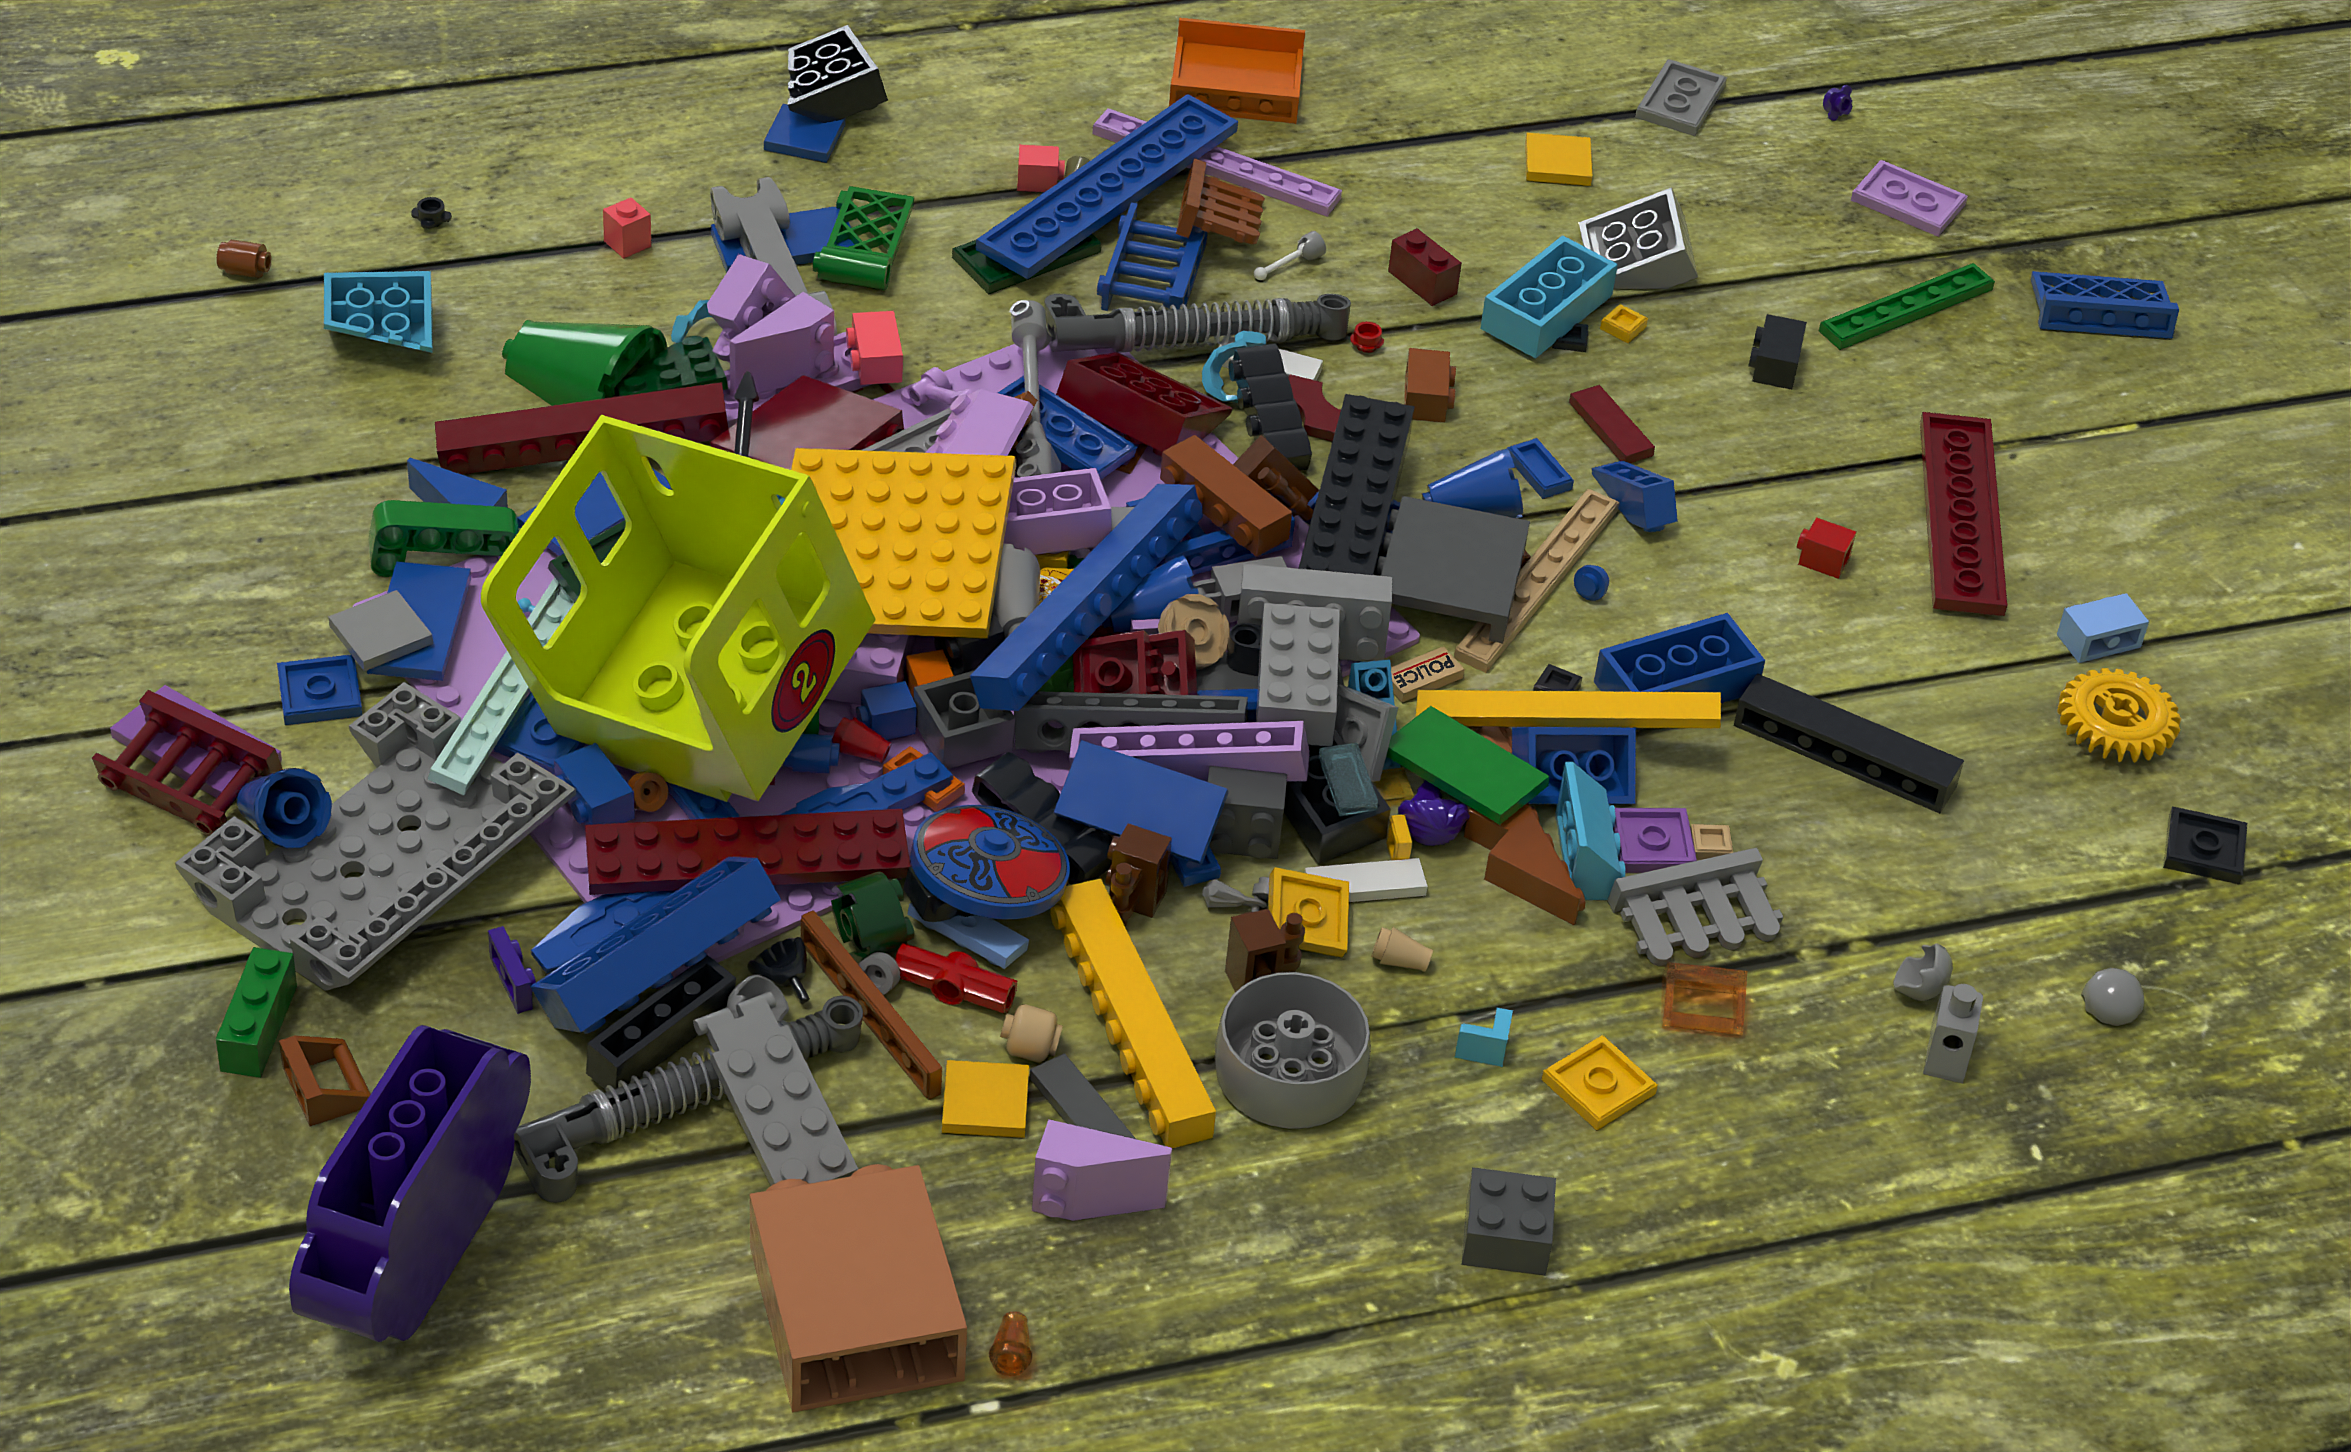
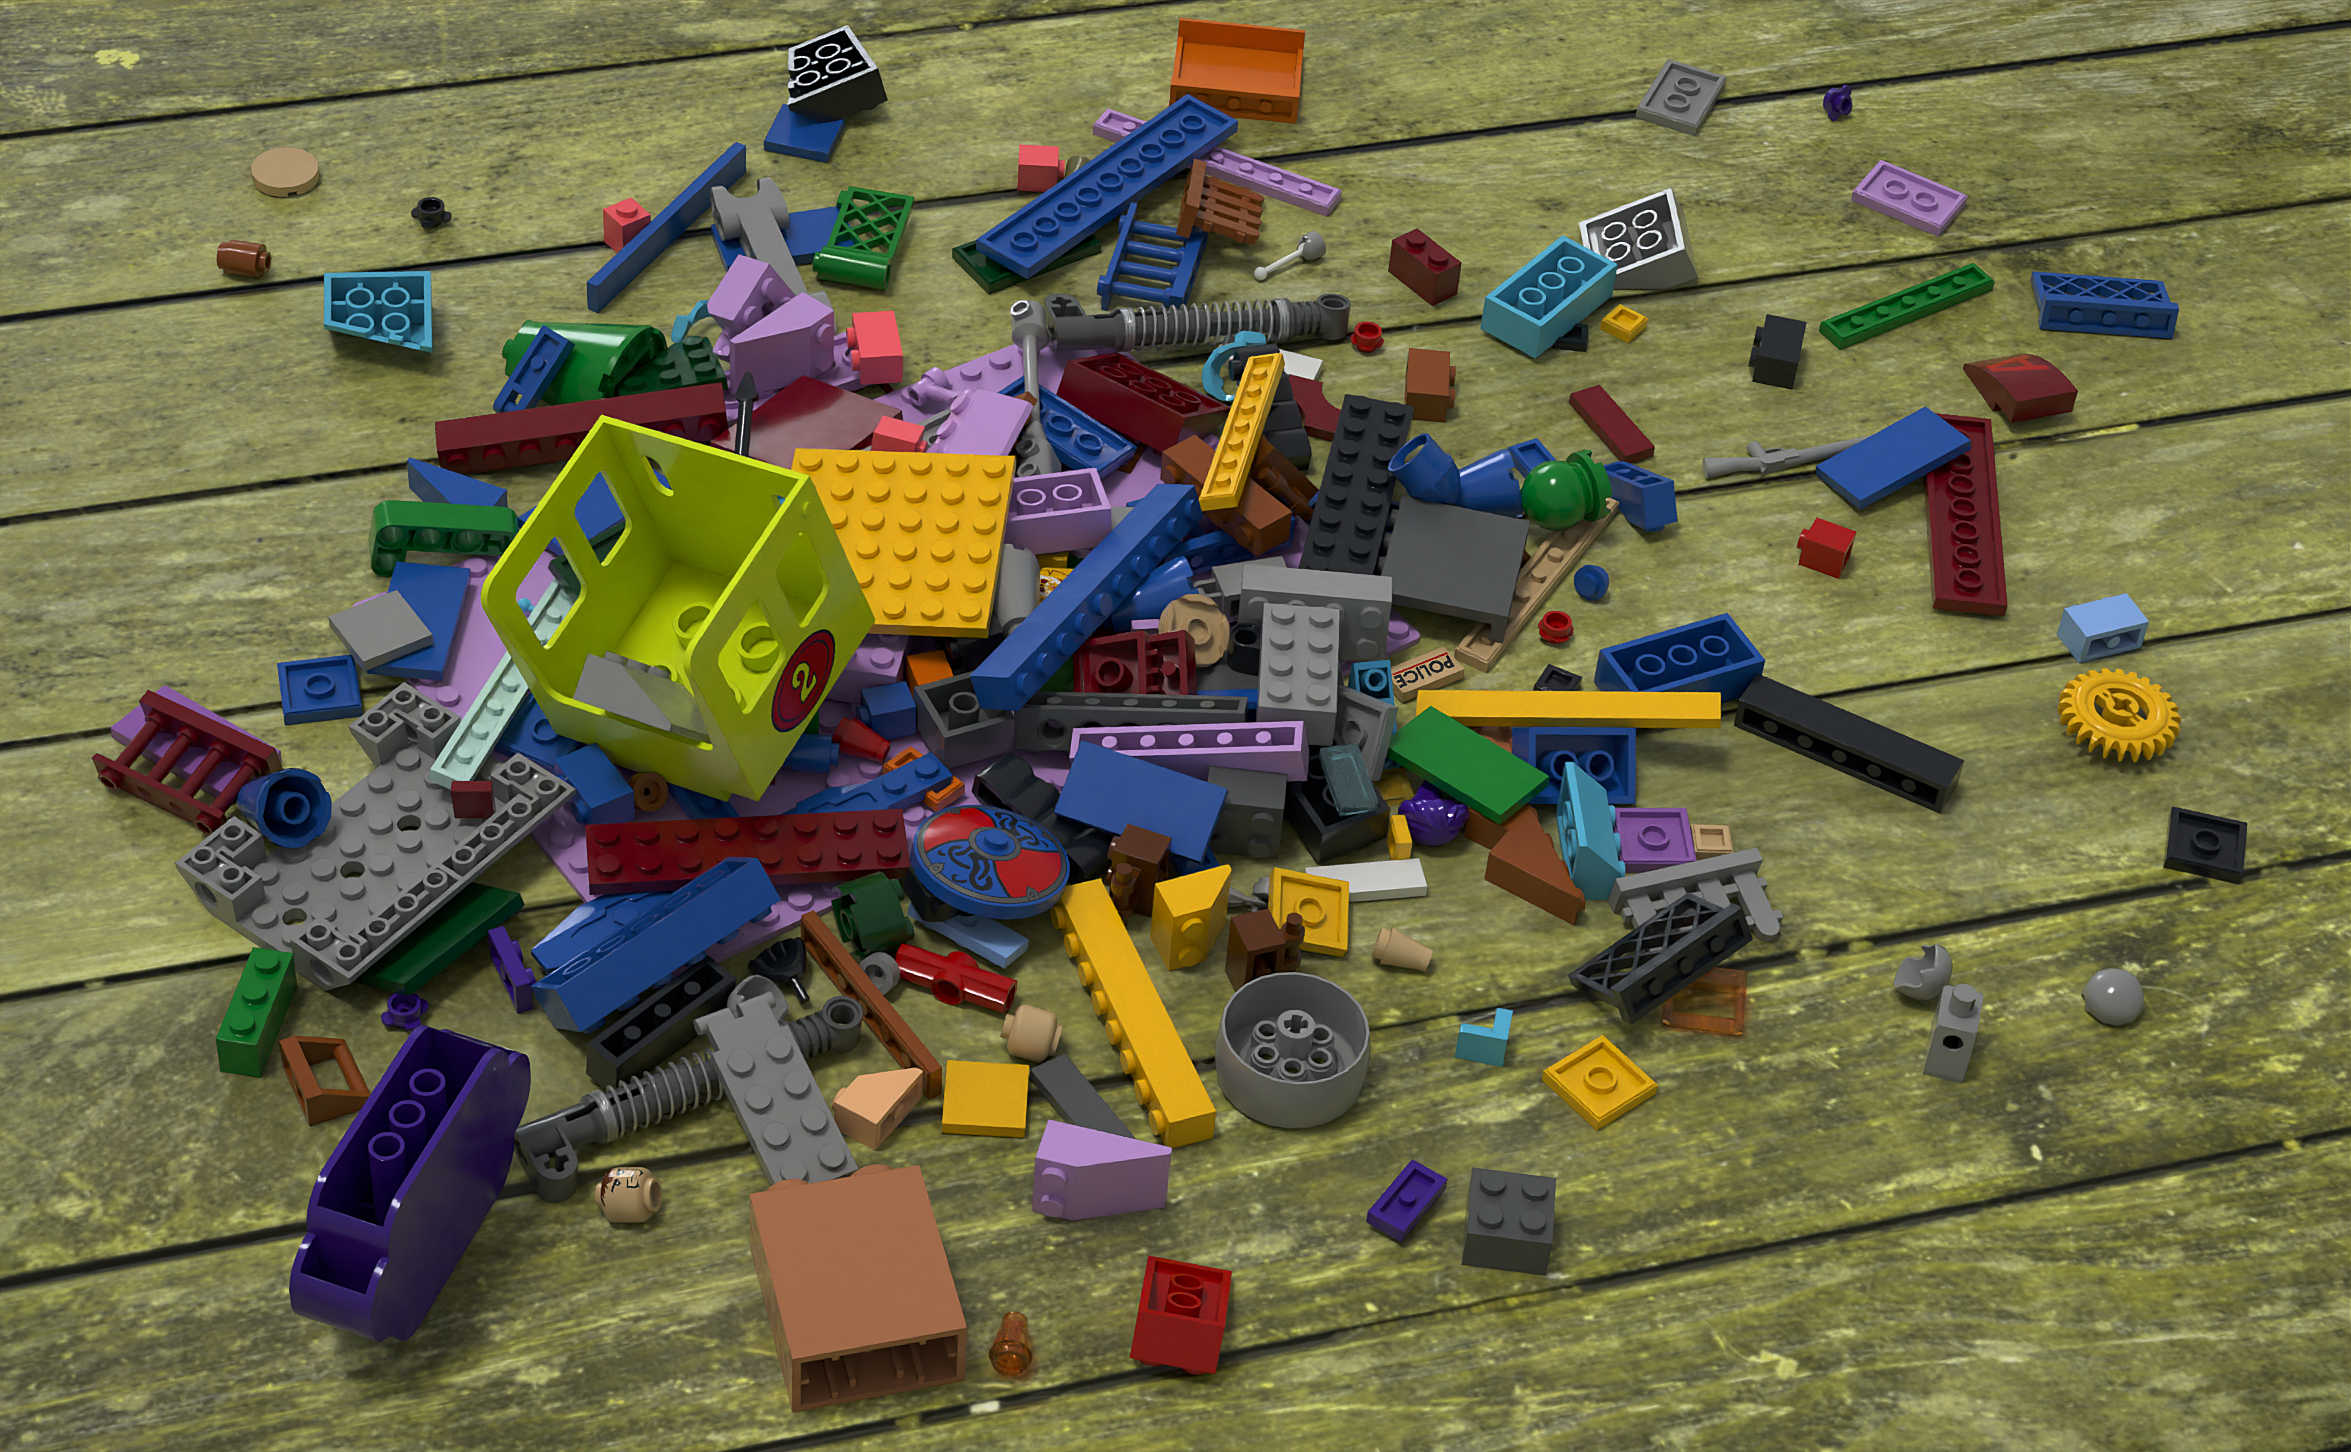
(285, 171): none -> tan tile
(404, 1011): none -> dark purple plate
(442, 938): none -> dark green tile
(473, 799): none -> dark red tile
(534, 371): none -> blue plate
(628, 1195): none -> tan head
(640, 694): none -> light grey slope
(664, 228): none -> blue tile
(877, 1104): none -> light nougat slope
(898, 436): none -> coral brick
(1181, 1315): none -> red slope
(1189, 916): none -> yellow slope
(1242, 432): none -> yellow tile
(1406, 1200): none -> dark purple plate
(1430, 474): none -> blue helmet
(1555, 627): none -> red plate
(1558, 159): yellow tile -> none
(1564, 493): none -> green tile
(1664, 972): none -> black fence
(1773, 459): none -> light grey piece
(1893, 457): none -> blue tile
(2022, 386): none -> dark red slope

